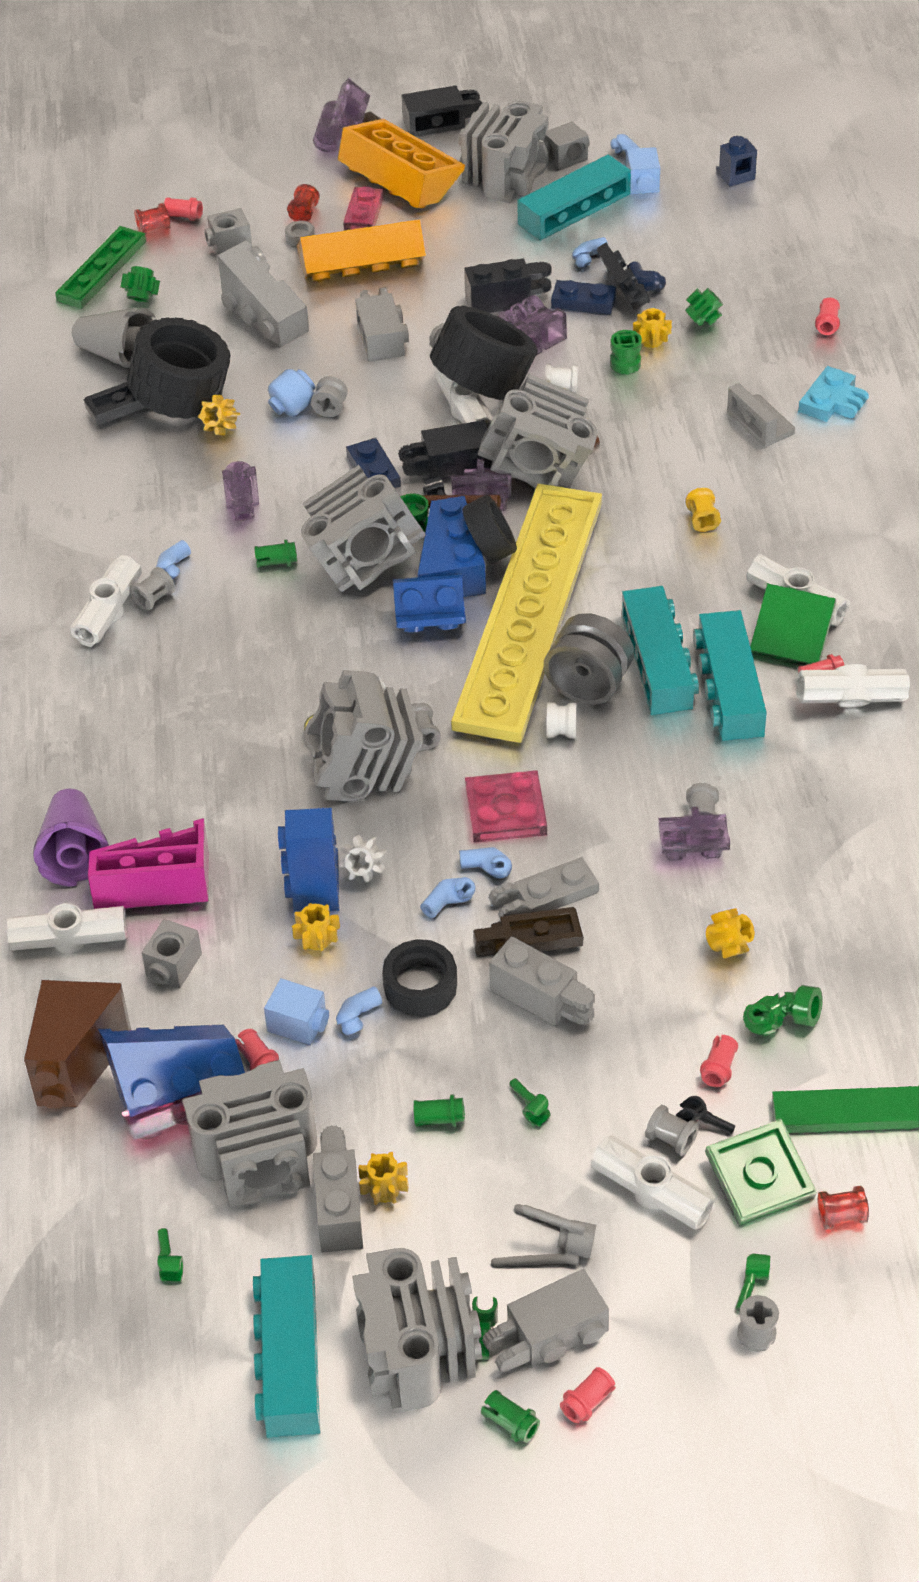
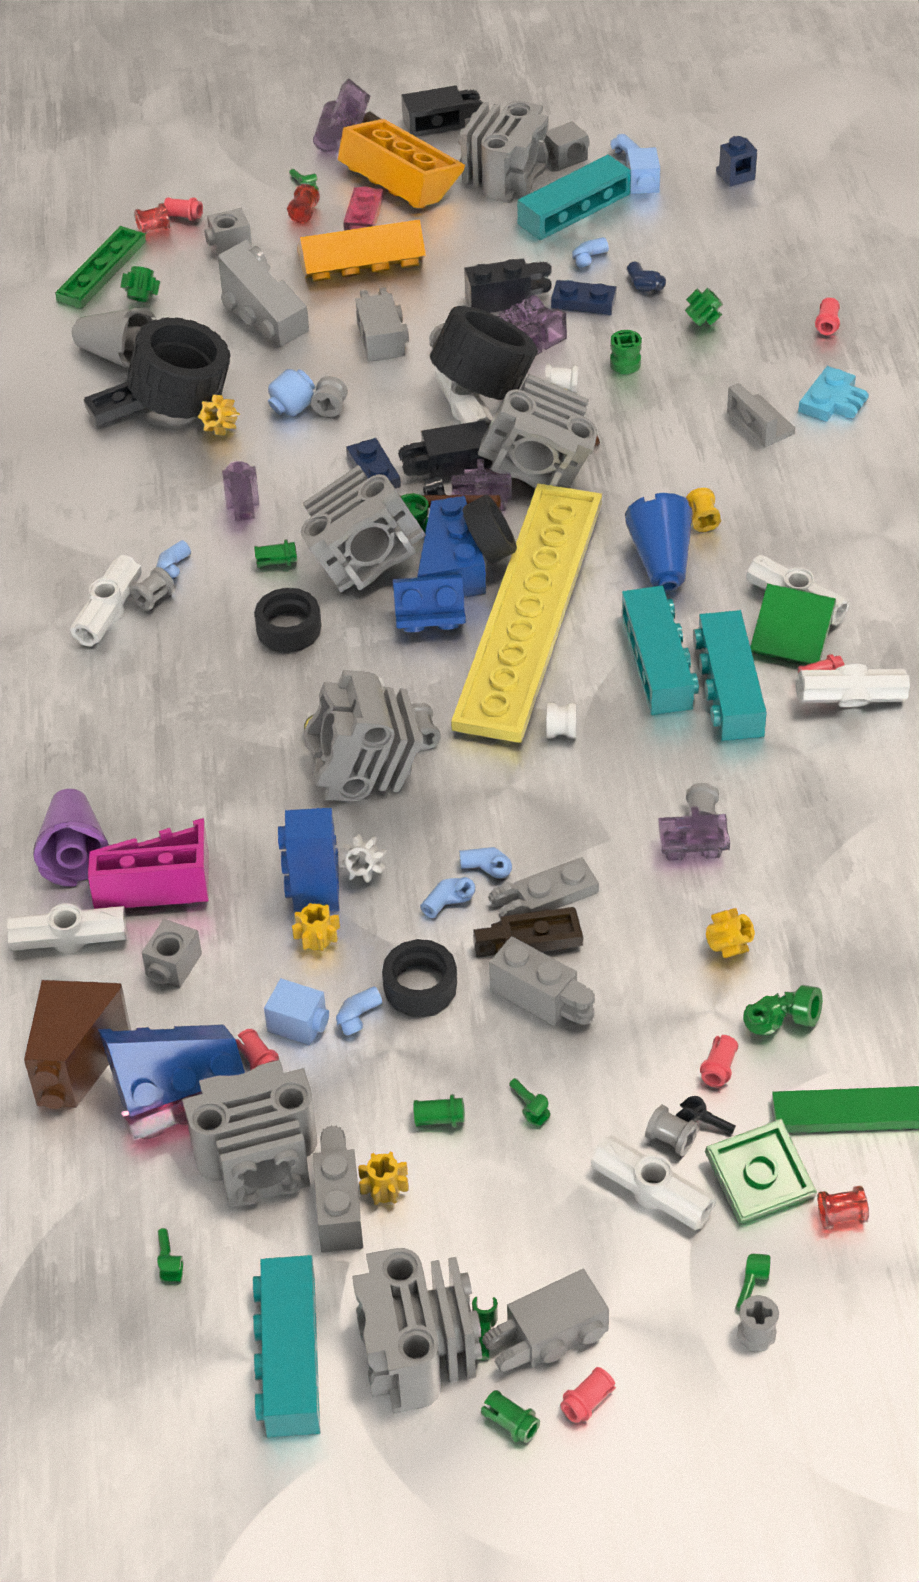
(287, 601): none -> black tyre
(296, 230): light grey tile -> none
(307, 179): none -> green hand
(505, 806): clear pink plate -> none
(574, 1237): light grey plant -> none
(589, 659): flat silver wheel -> none
(625, 279): black hinge -> none
(652, 327): yellow gear -> none
(662, 537): none -> blue cone

